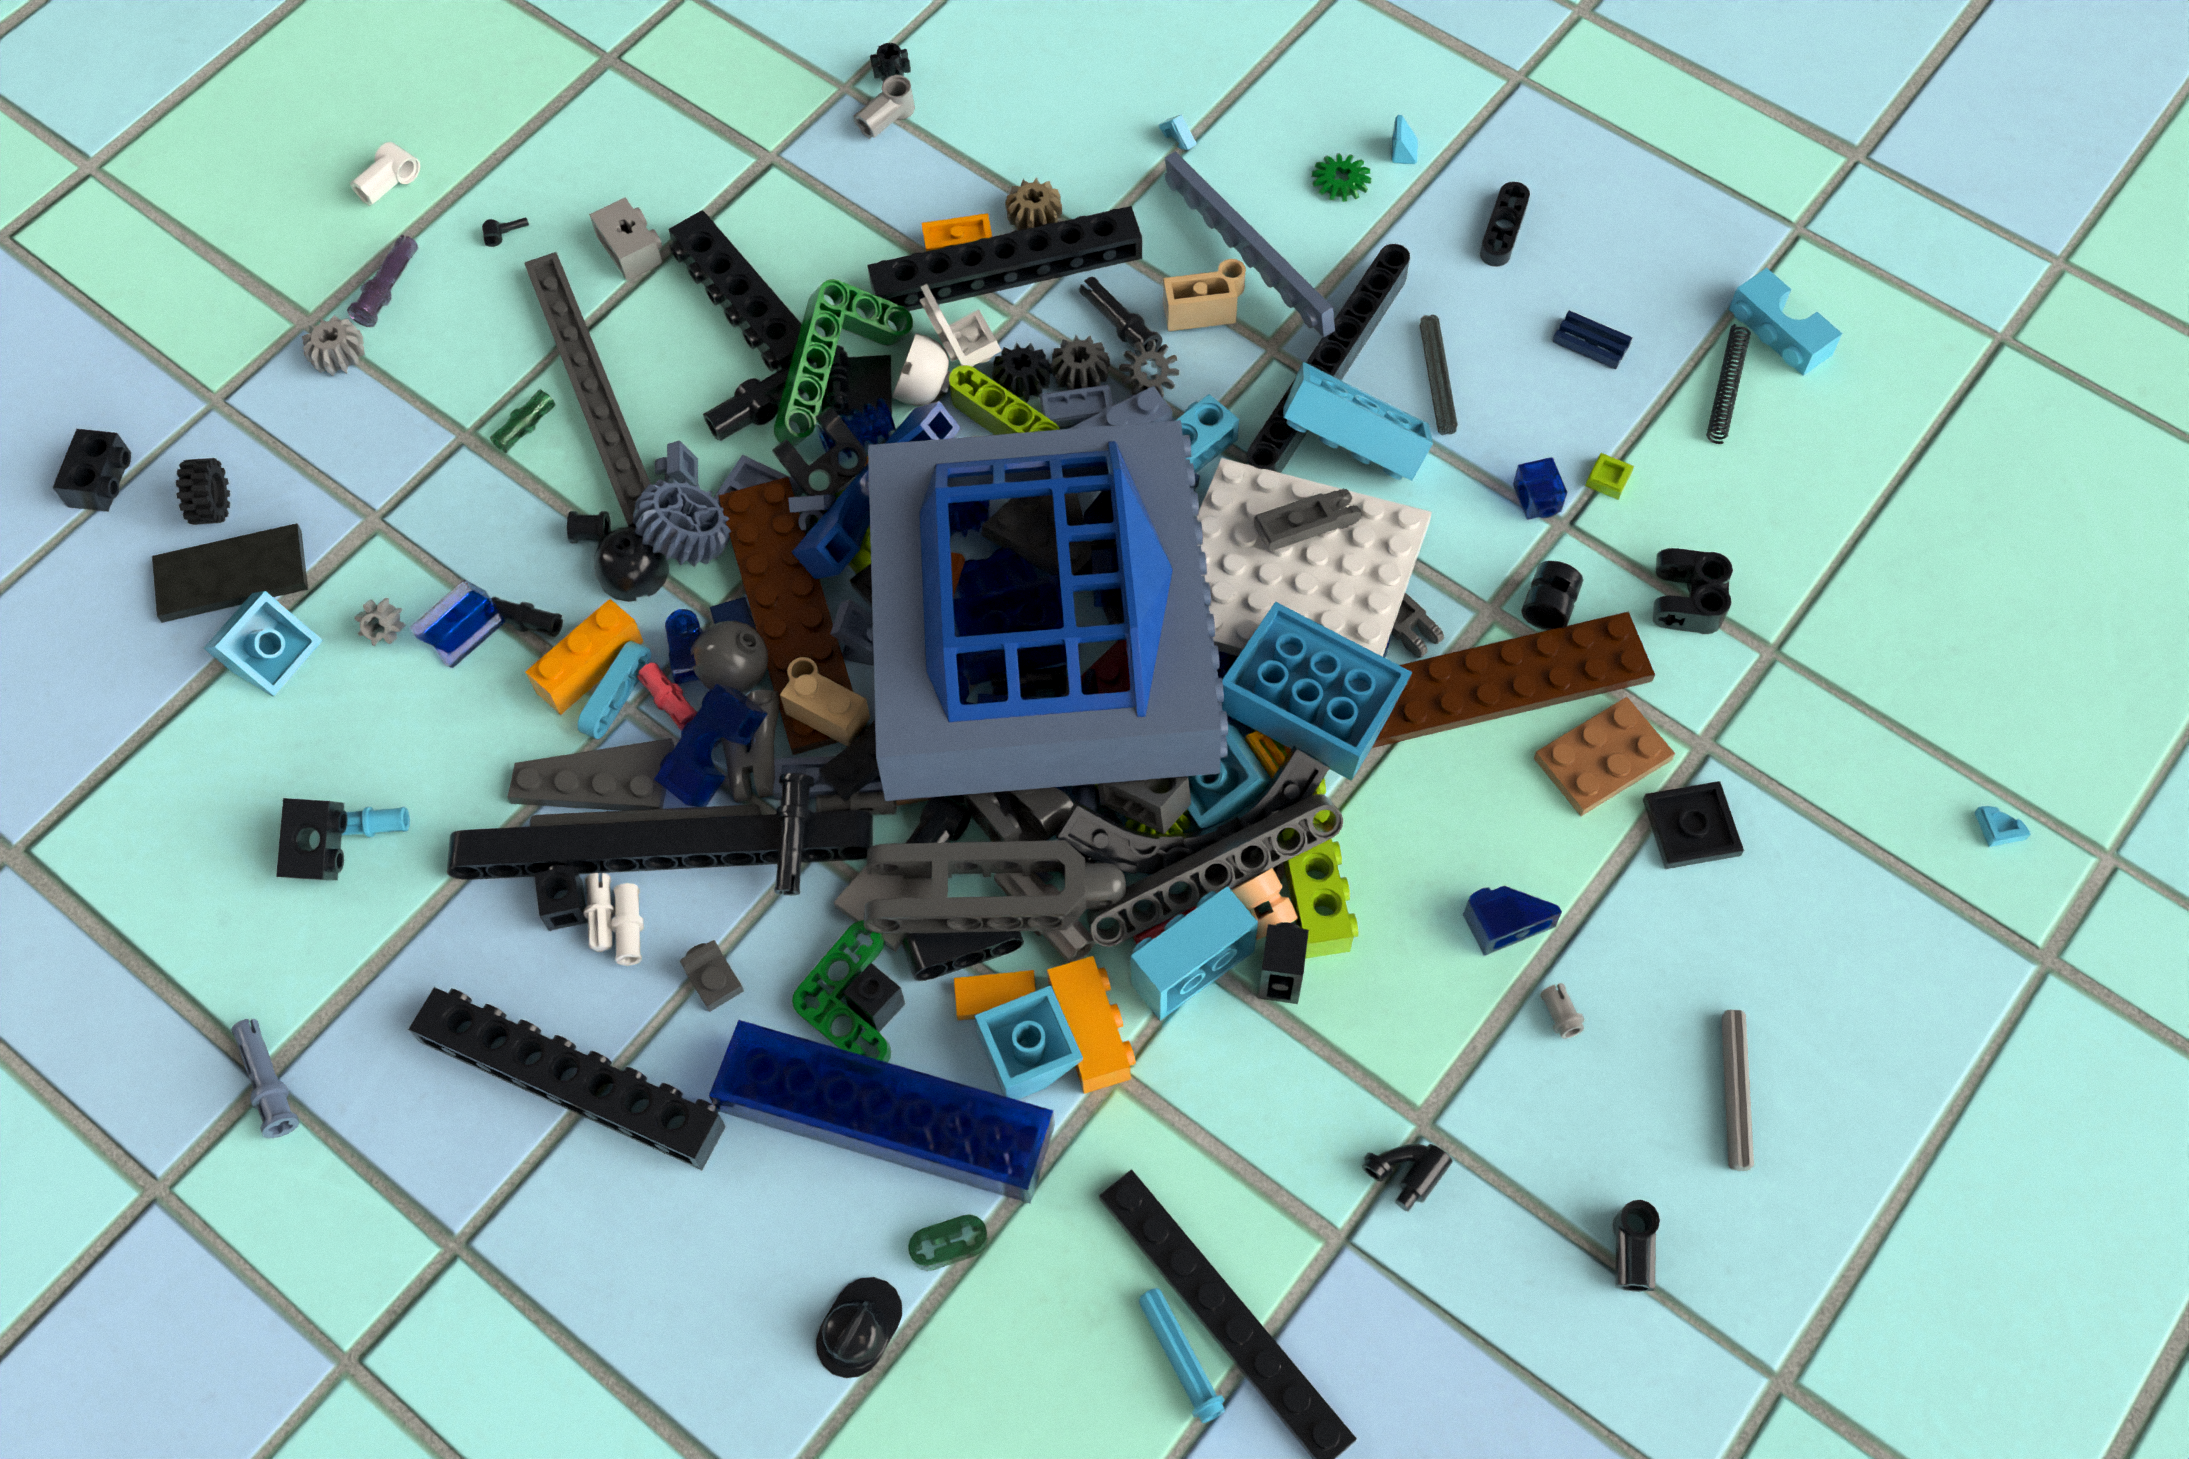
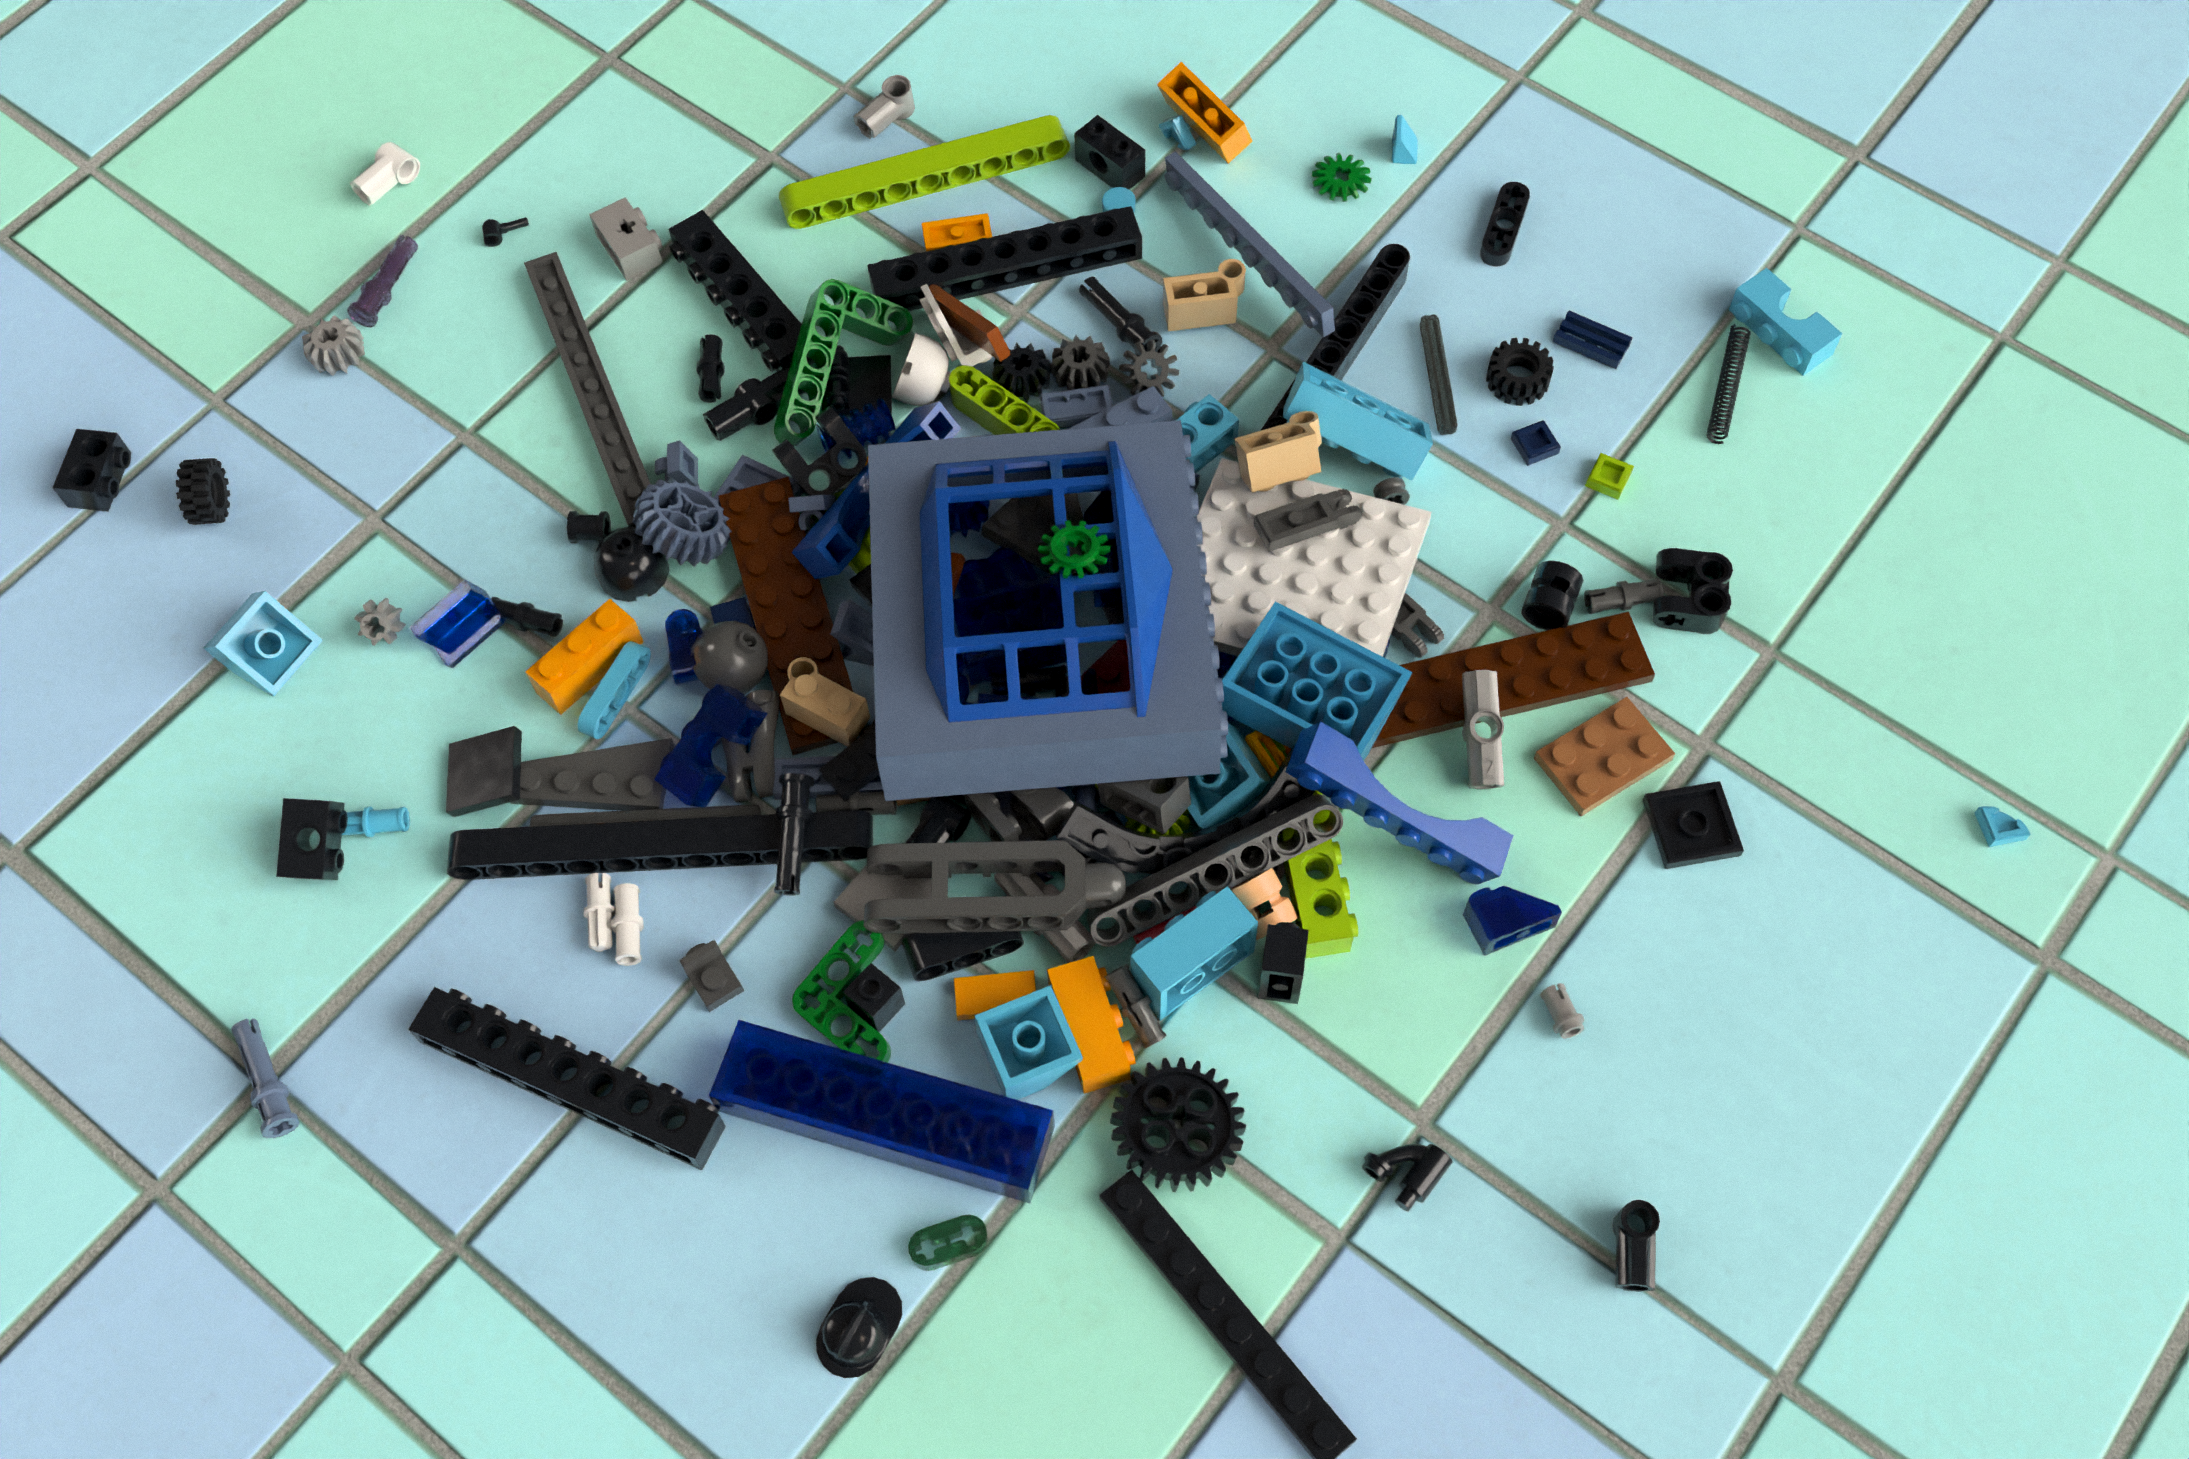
(229, 572): pearl dark grey tile -> none
(484, 771): none -> black tile
(522, 421): clear green pin -> none
(566, 910): black brick -> none
(666, 695): coral pin -> none
(710, 368): none -> black pin
(890, 61): black gear -> none
(923, 172): none -> lime beam
(971, 324): none -> dark orange tile
(1033, 205): dark tan gear -> none
(1074, 536): none -> green gear
(1109, 154): none -> black brick
(1118, 198): none -> medium azure tile
(1135, 1006): none -> dark grey pin
(1177, 1159): none -> black gear
(1181, 1356): medium azure axle -> none
(1205, 112): none -> light orange brick
(1280, 452): none -> tan hinge
(1335, 768): none -> arch
(1392, 490): none -> dark grey bush
(1483, 754): none -> light grey piece
(1519, 355): none -> black tyre
(1535, 442): none -> dark blue tile
(1540, 488): clear blue brick -> none
(1623, 595): none -> dark grey pin
(1737, 1090): light grey axle -> none

